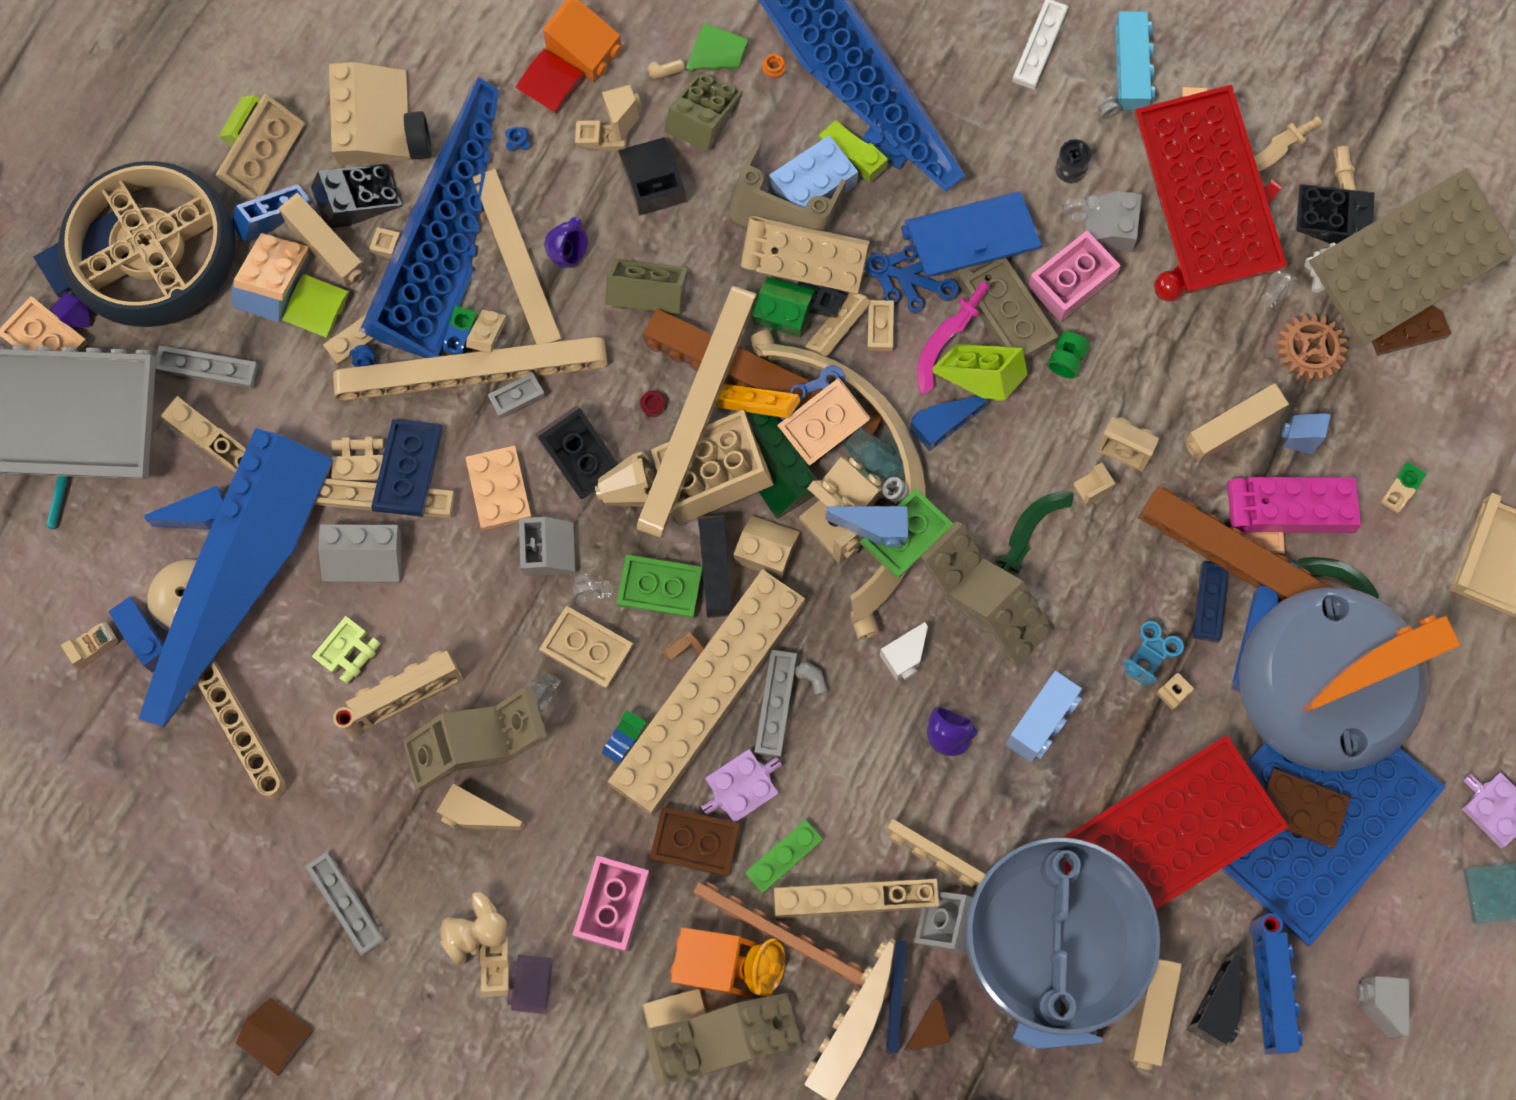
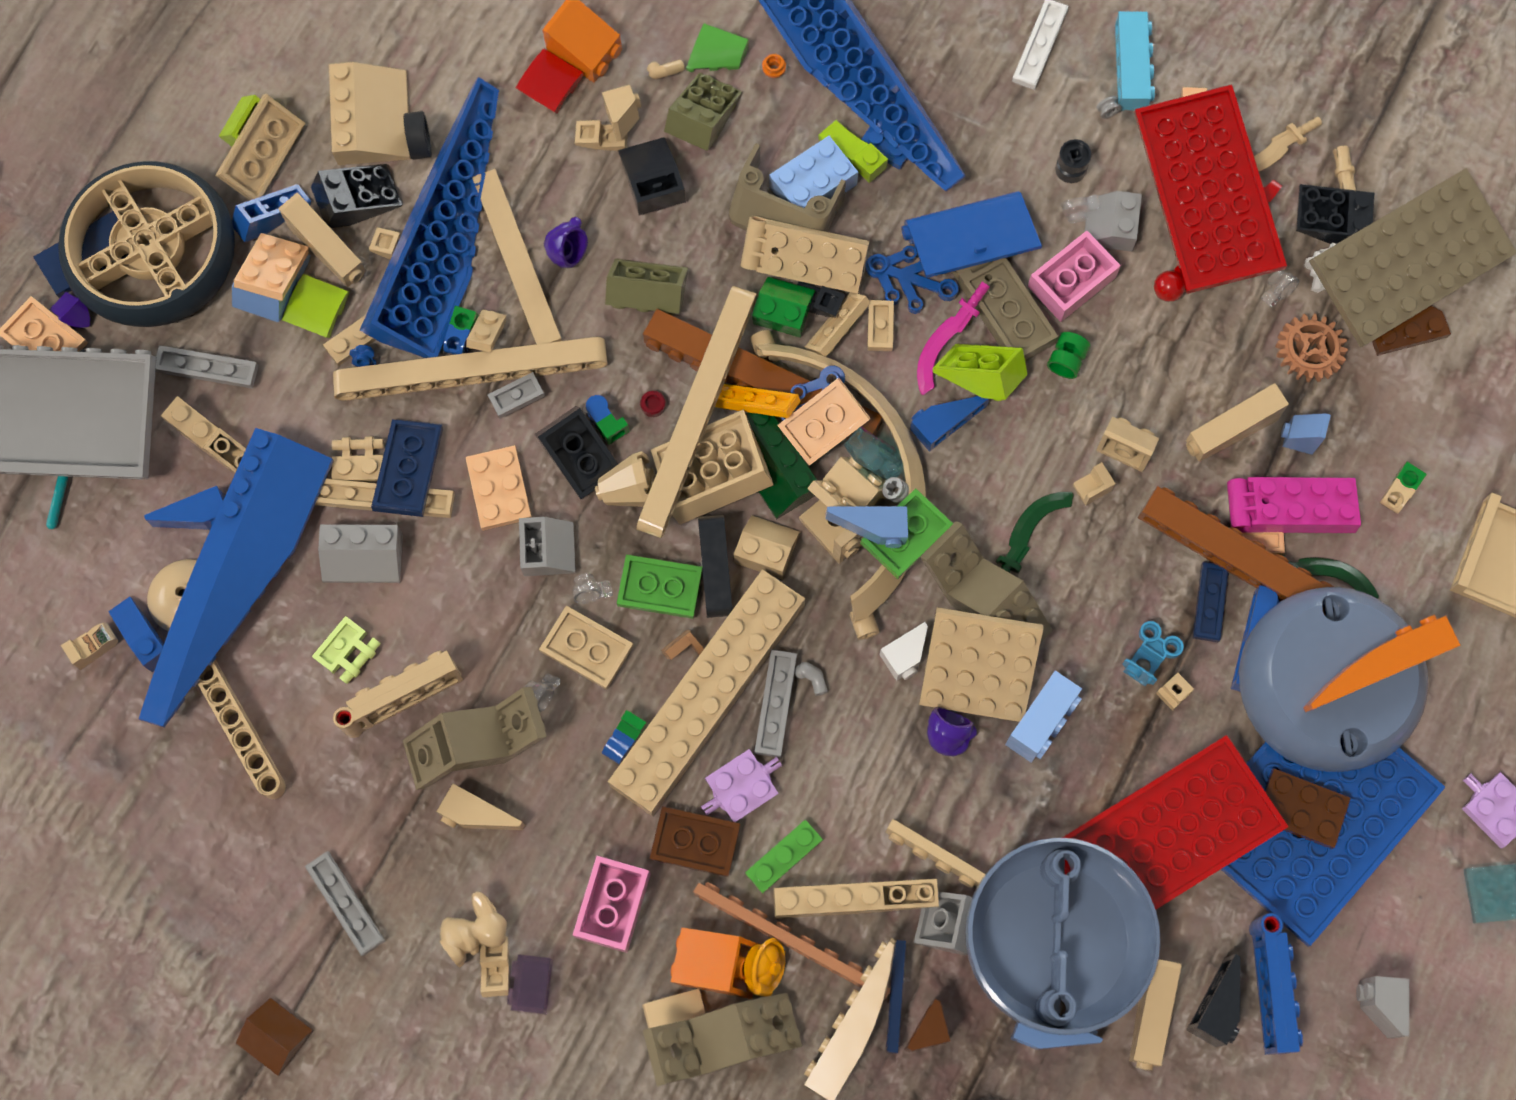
(517, 132): blue plate -> none
(604, 421): none -> leg
(980, 664): none -> tan plate

